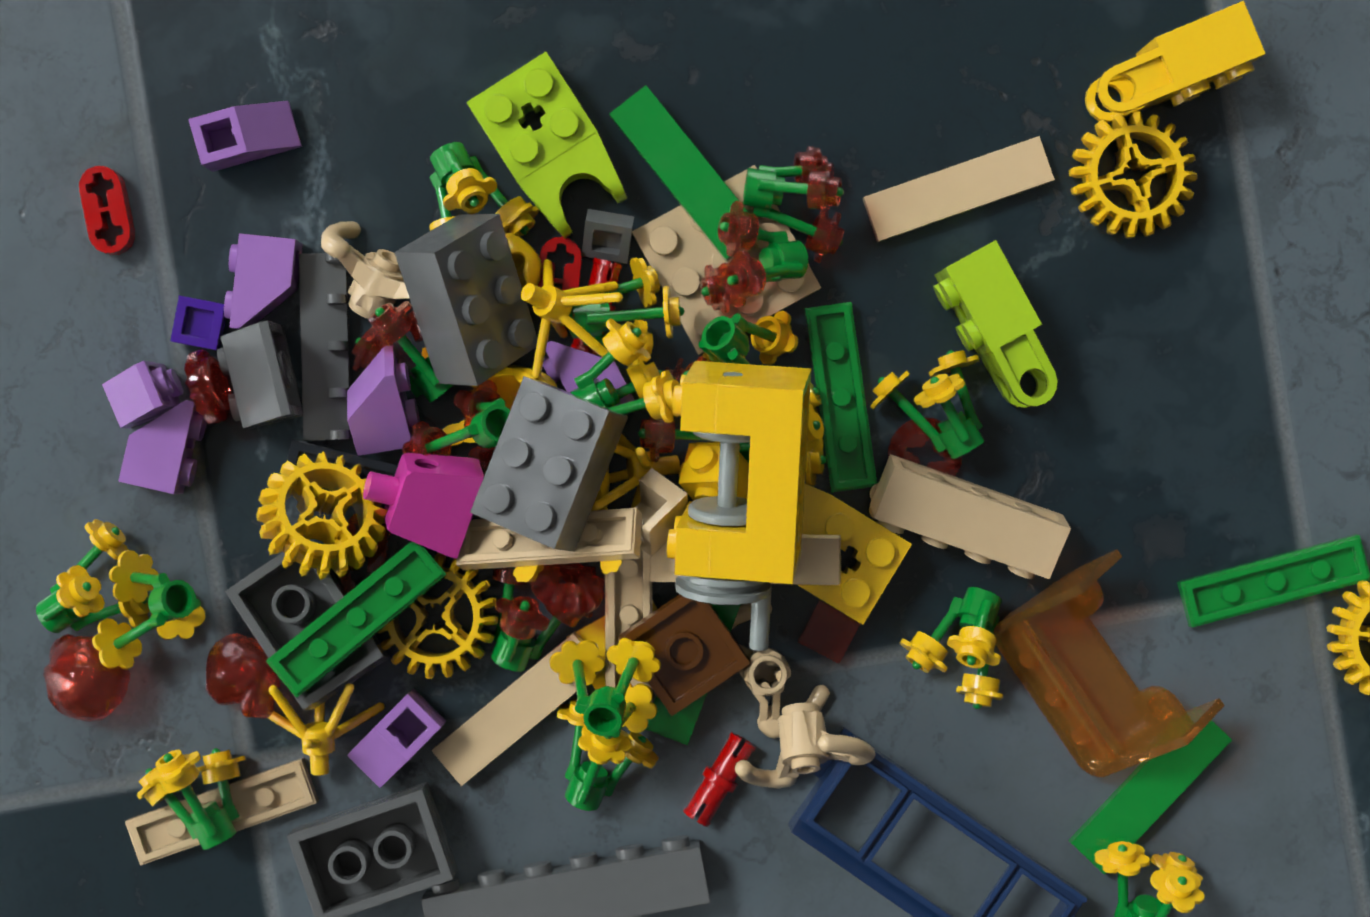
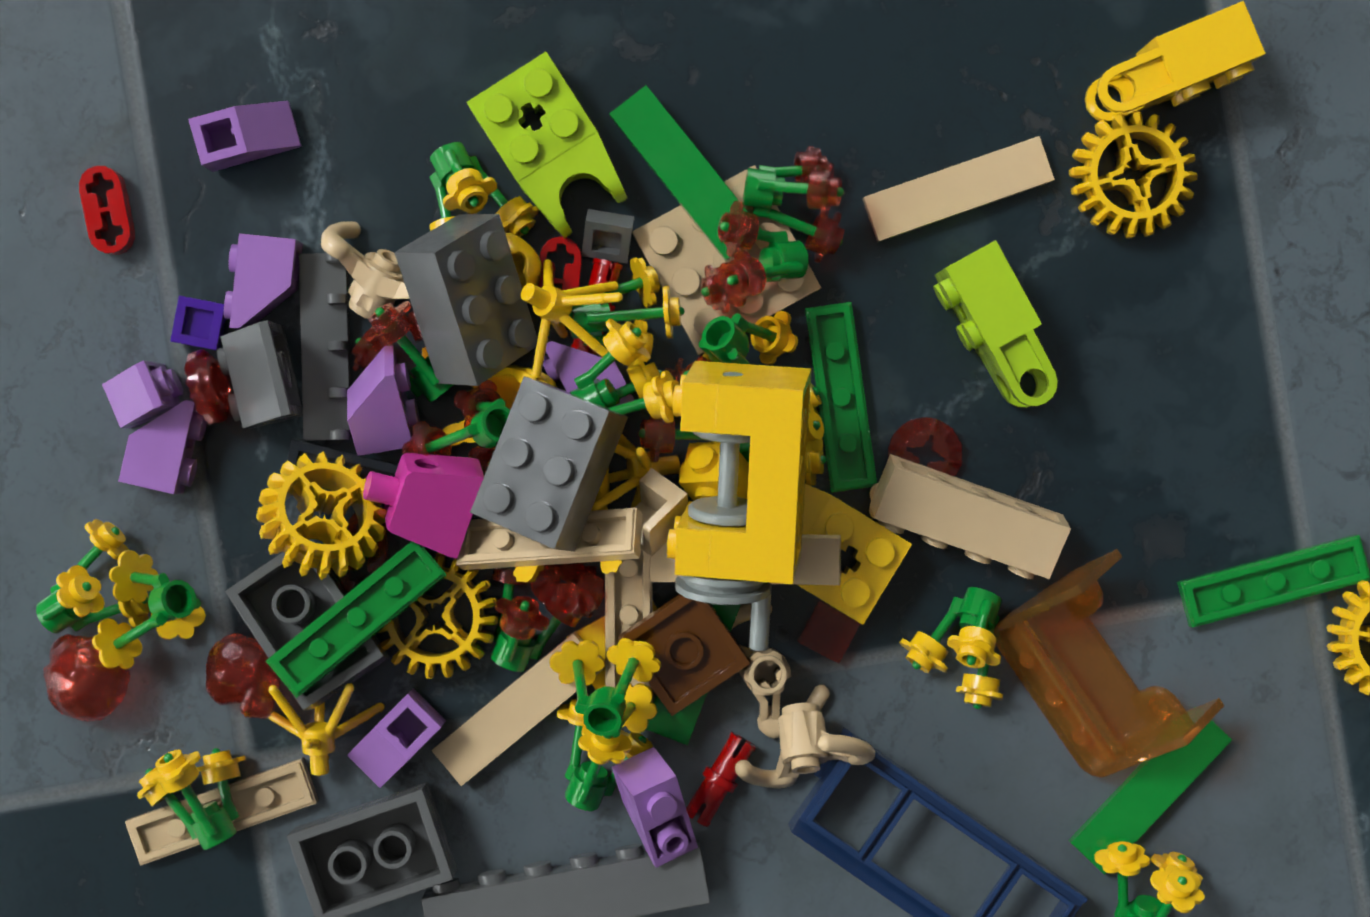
(655, 806): none -> medium lavender slope
(958, 431): plant -> none

